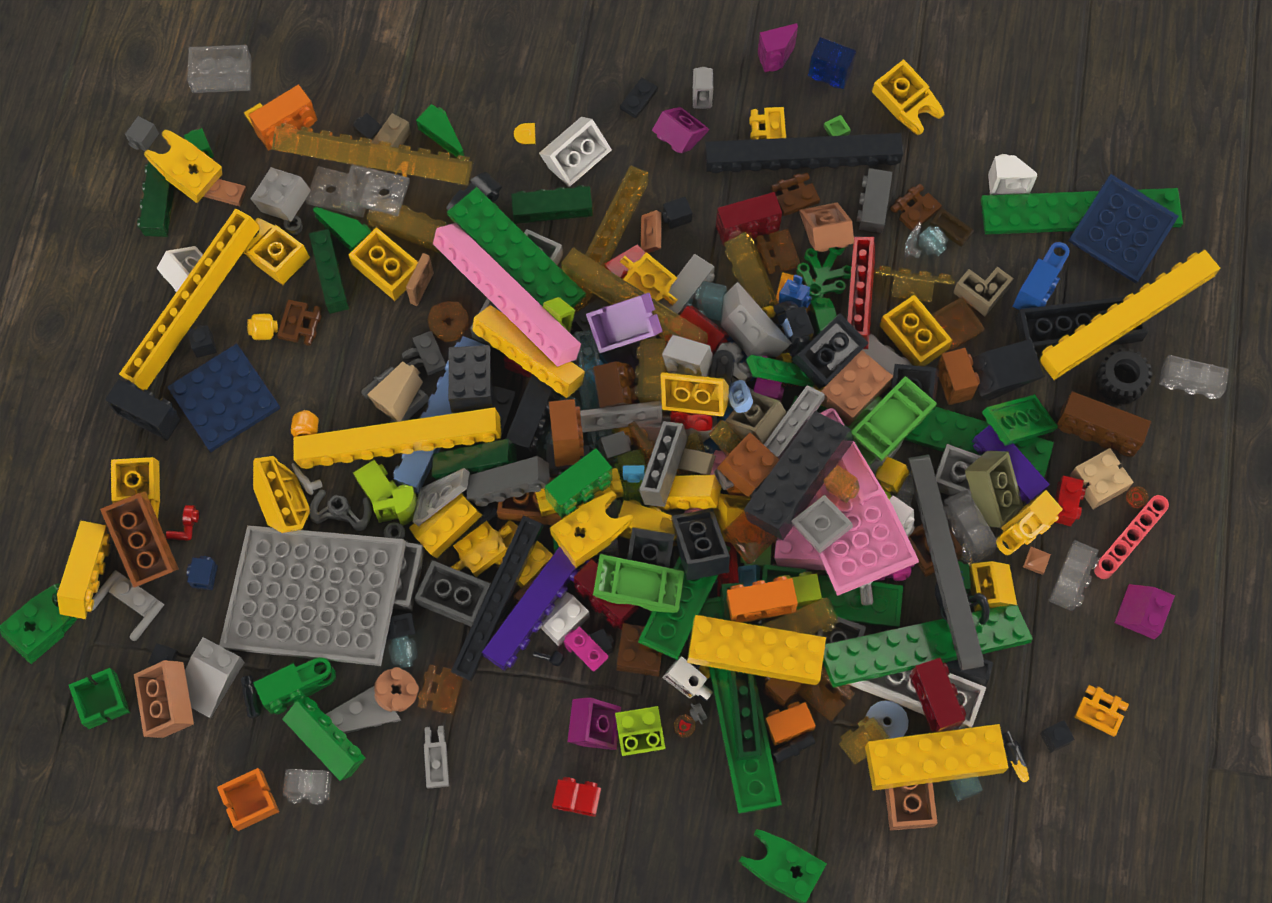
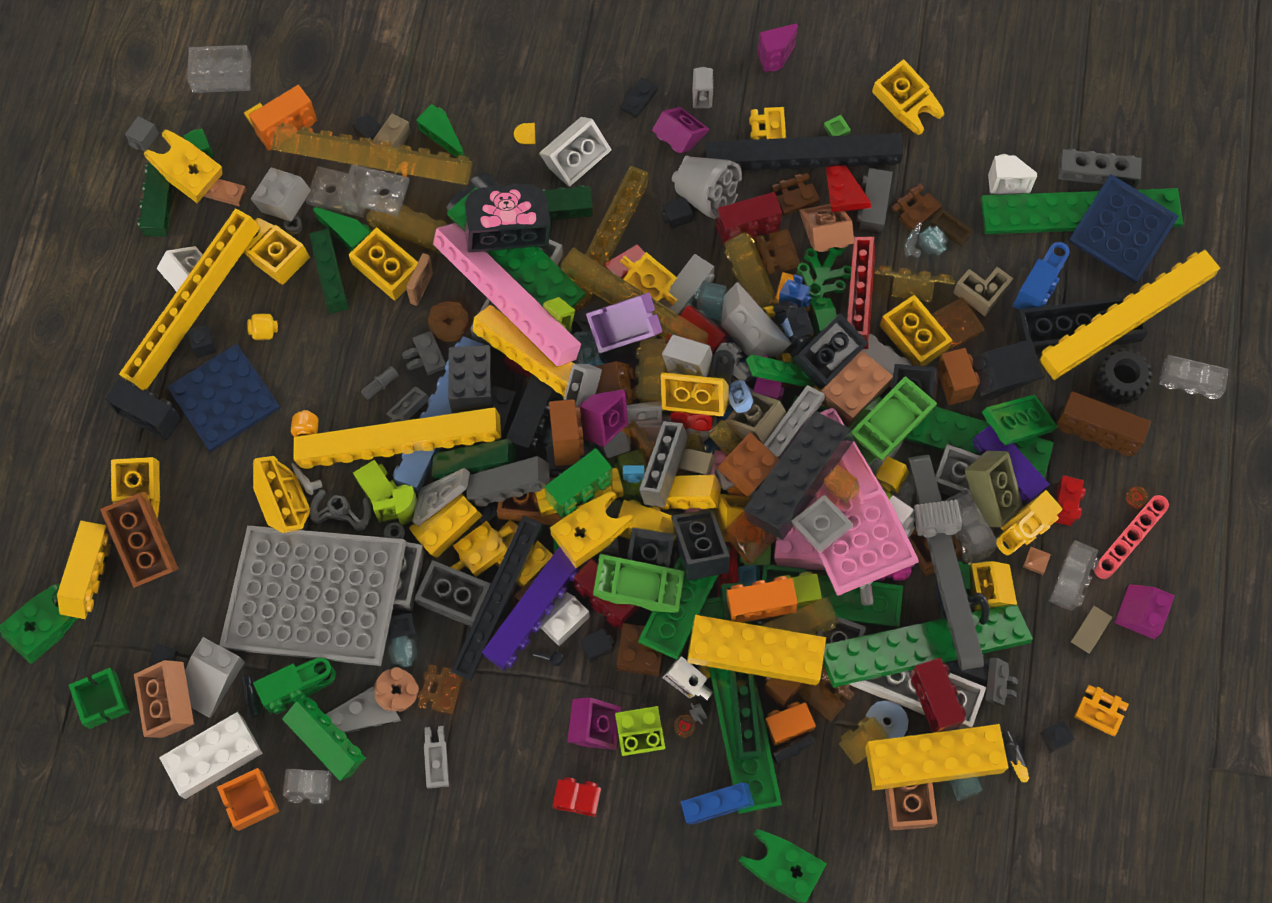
(133, 597): light grey plate -> none
(190, 516): red plate -> none
(202, 573): dark blue brick -> none
(210, 755): none -> white brick
(293, 320): reddish brown plate -> none
(397, 391): tan slope -> none
(506, 218): none -> black brick
(582, 383): none -> light grey brick
(585, 648): dark pink bracket -> none
(603, 416): none -> magenta slope
(651, 231): nougat plate -> none
(707, 183): none -> light grey cone
(717, 803): none -> blue brick
(831, 63): clear blue brick -> none
(844, 190): none -> red wing
(937, 518): none -> light grey brick
(997, 682): none -> dark grey hinge
(1090, 173): none -> dark grey brick
(1091, 629): none -> dark tan slope
(1104, 478): tan piece -> none

